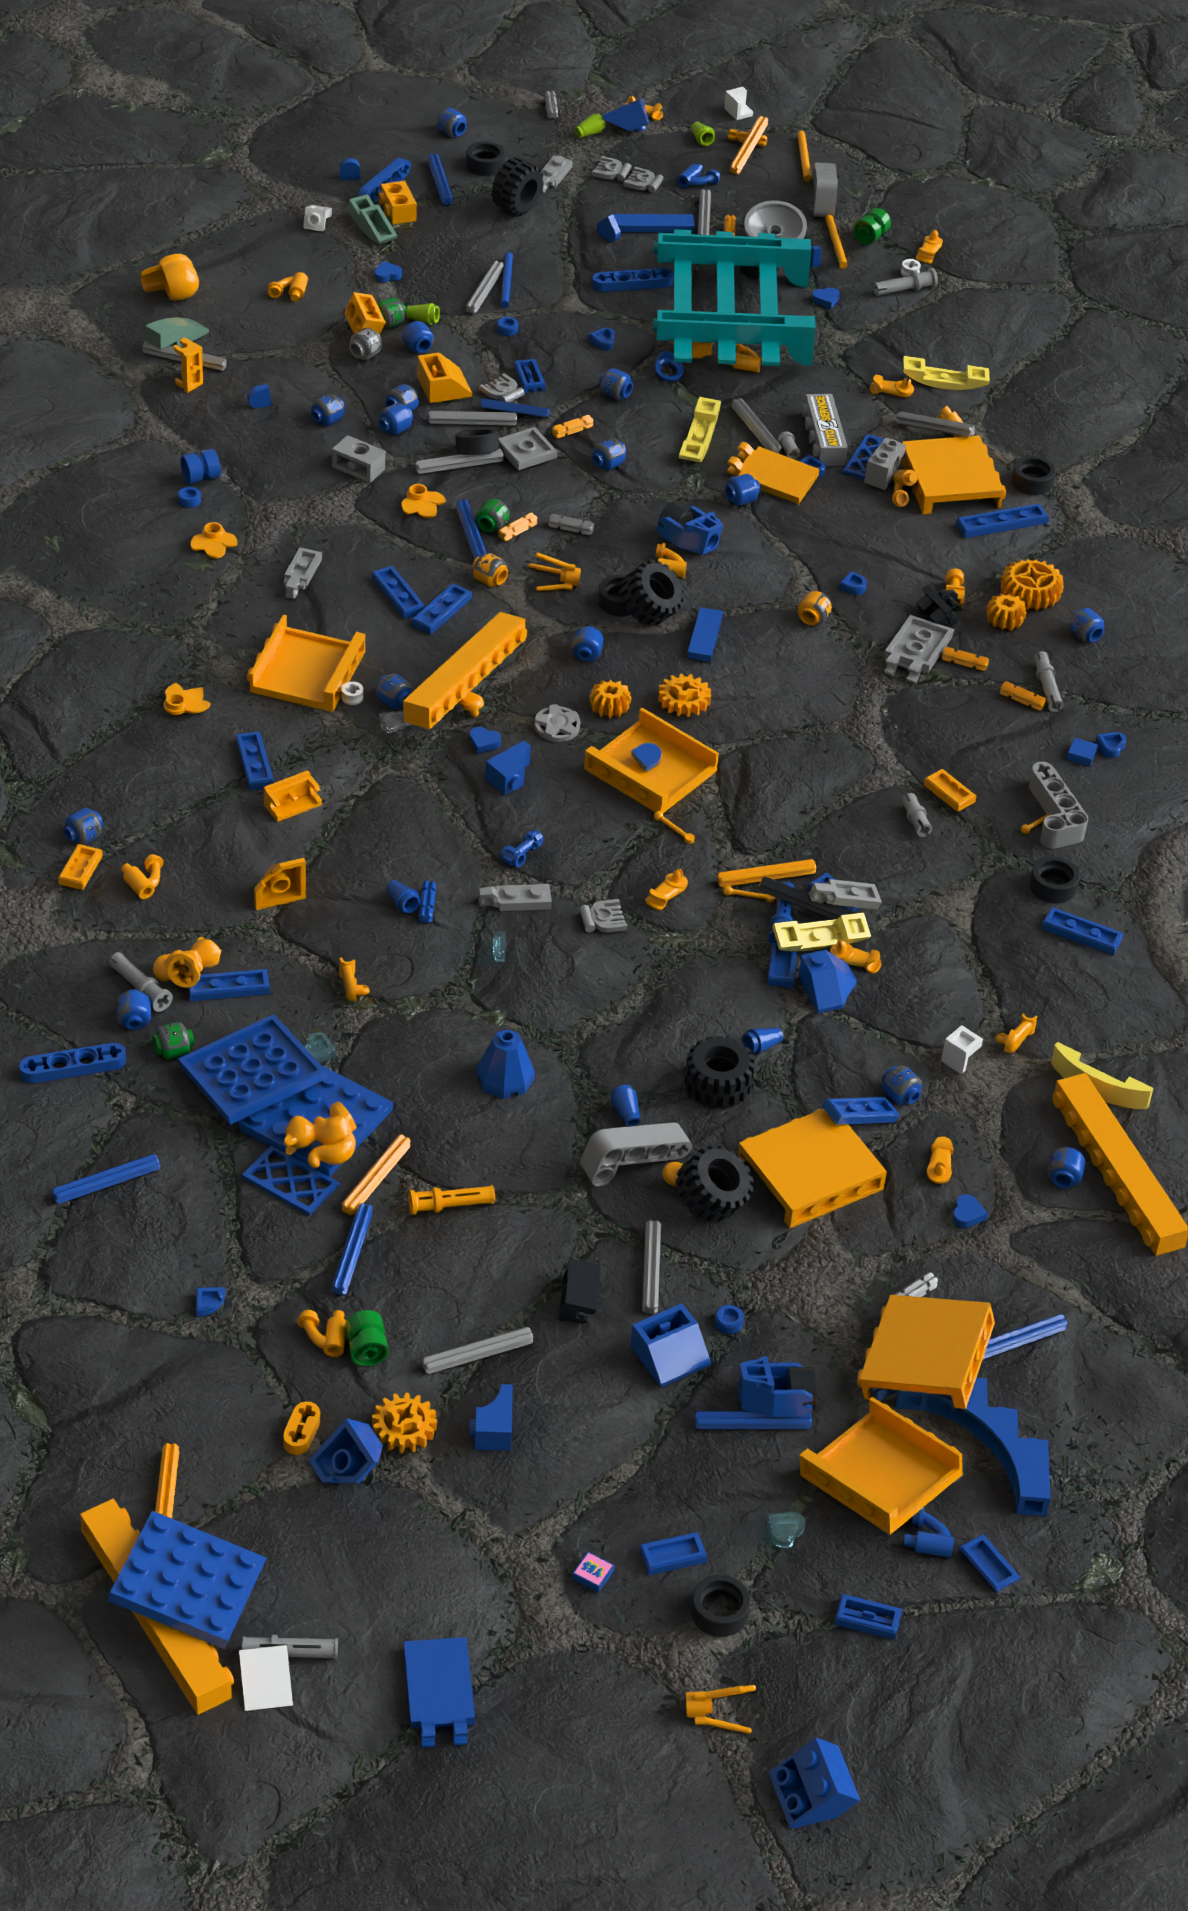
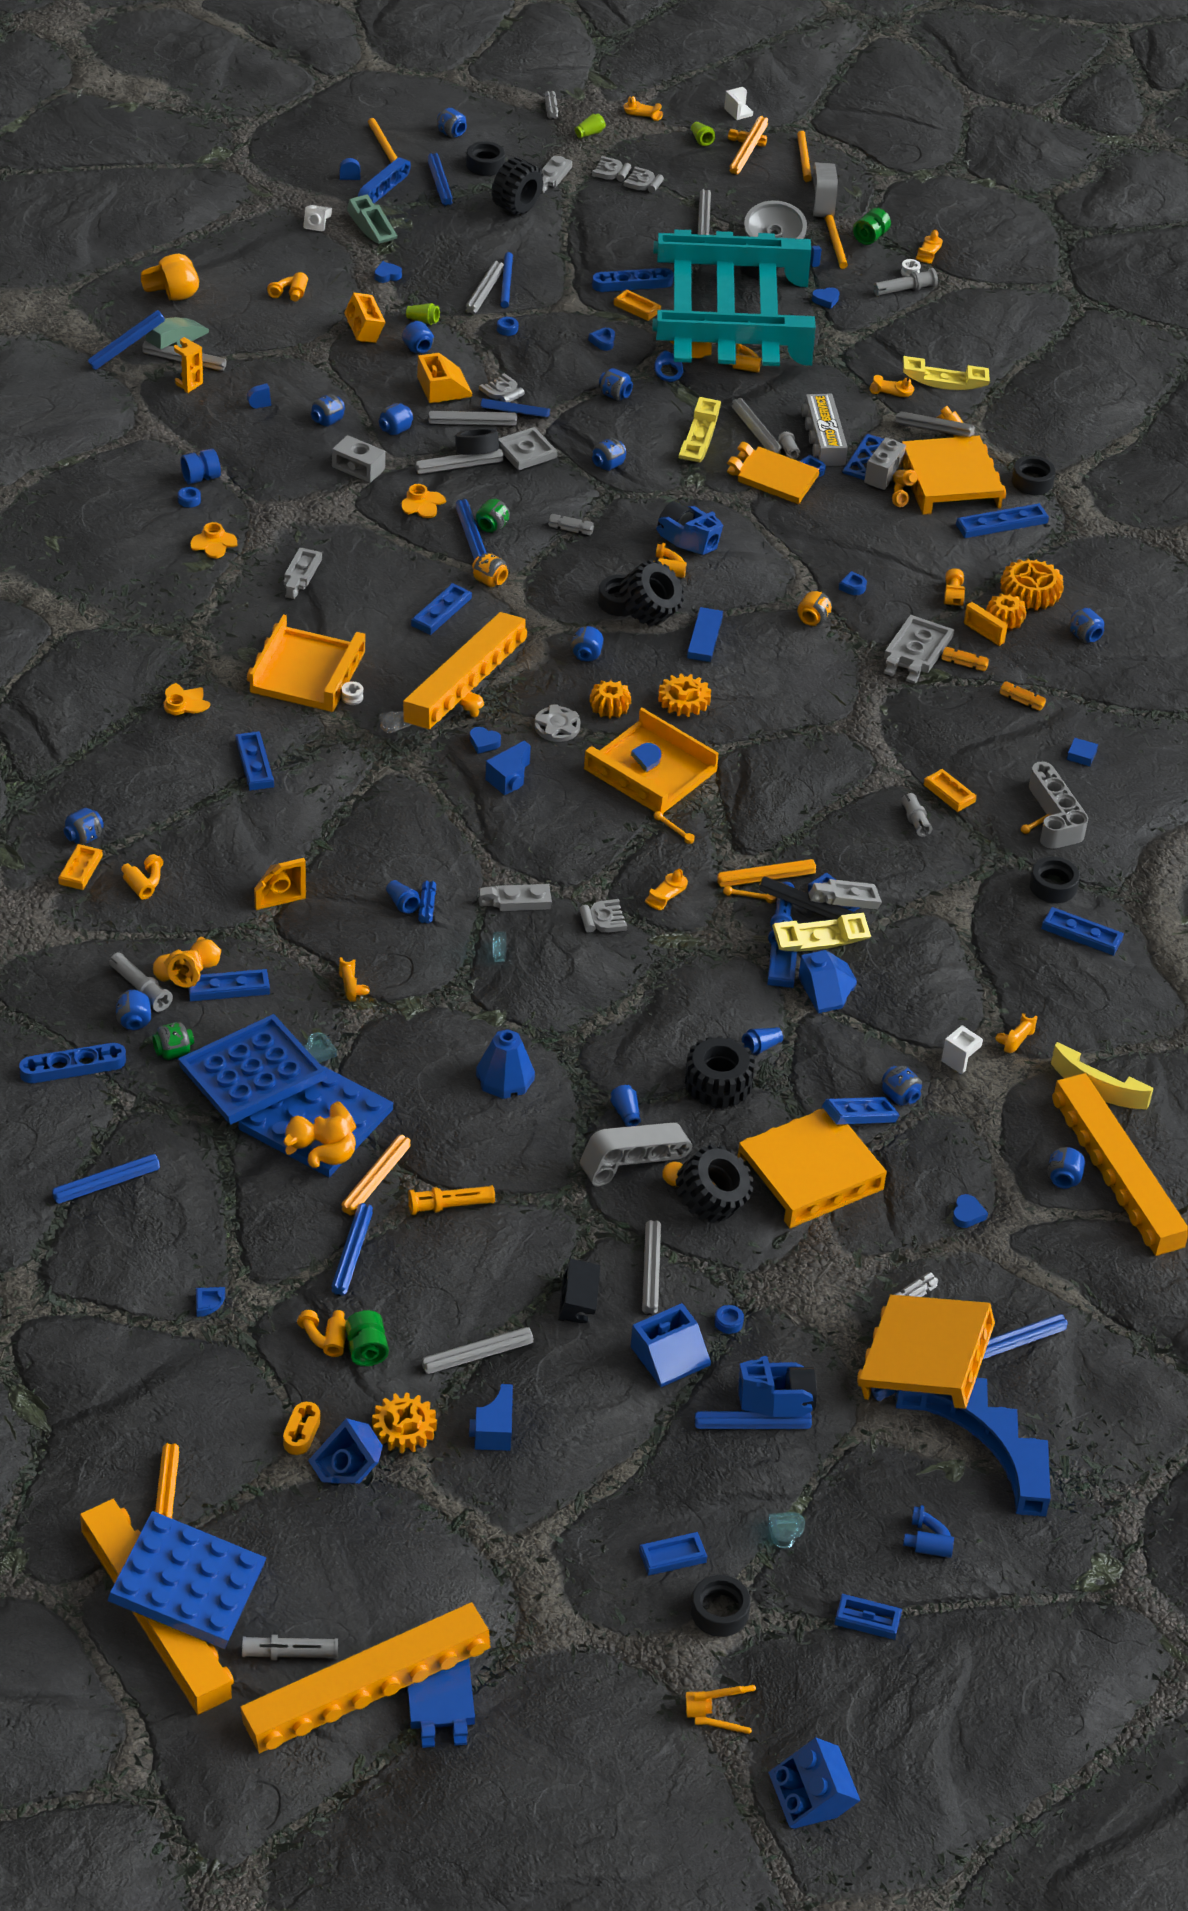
(126, 340): none -> blue axle
(265, 1677): white sticker -> none
(292, 796): light orange hinge -> none
(318, 1195): blue window -> none
(365, 344): light grey head -> none
(365, 1677): none -> light orange brick
(382, 139): none -> light orange bar
(392, 312): head -> none
(393, 690): blue head -> none
(397, 592): blue tile -> none
(398, 202): light orange brick -> none
(403, 394): head -> none
(517, 527): light orange axle -> none
(517, 856): blue bar -> none
(531, 385): blue tile -> none
(569, 573): light orange plant -> none
(572, 426): light orange axle -> none
(593, 1572): tile -> none
(609, 228): blue tile -> none
(629, 116): blue slope -> none
(637, 305): none -> light orange tile
(654, 222): blue tile -> none
(692, 177): blue plant -> none
(730, 225): light orange axle -> none
(742, 489): blue head -> none
(856, 957): light orange piece -> none
(883, 1467): light orange panel -> none
(939, 1166): light orange piece -> none
(941, 604): black hips -> none
(985, 623): none -> light orange tile
(989, 1563): blue tile -> none
(1046, 674): light grey pin -> none
(1111, 743): blue tile -> none

